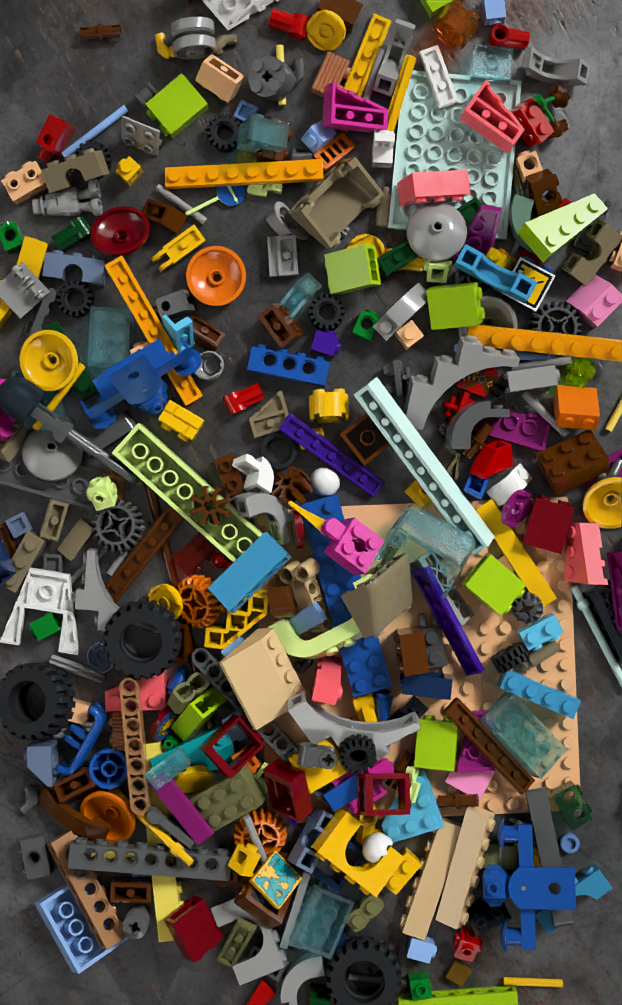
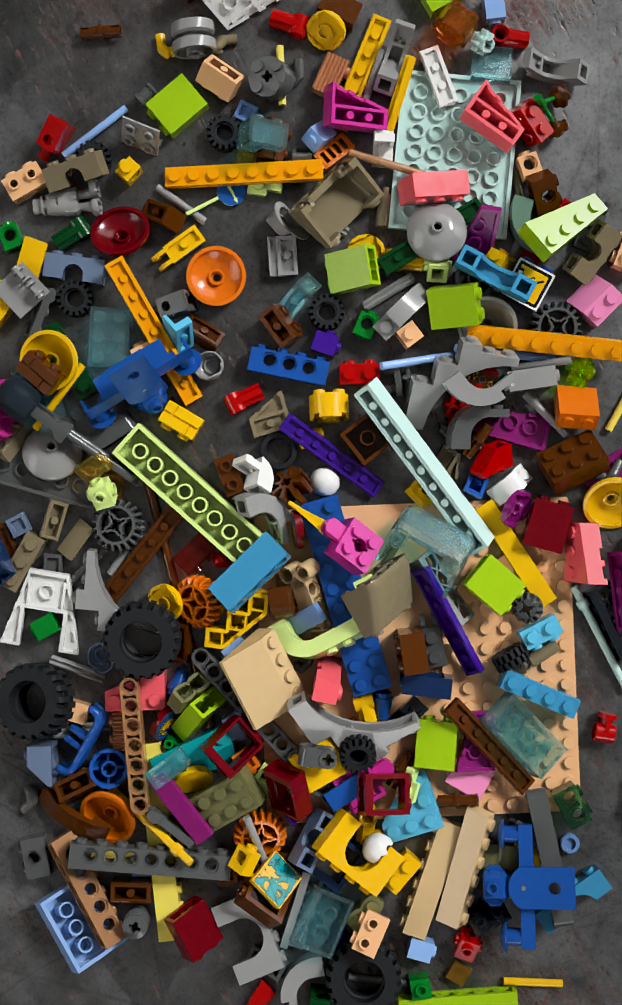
(40, 372): none -> reddish brown brick
(93, 467): none -> clear yellow plate
(213, 512): reddish brown gear -> none
(236, 942): olive tile -> none
(358, 374): none -> red brick
(369, 933): none -> light nougat brick
(383, 162): none -> medium nougat bar
(388, 291): none -> light grey axle
(412, 361): none -> light blue bar
(466, 393): none -> light grey arch
(482, 42): none -> light aqua gear
(604, 730): none -> red piece

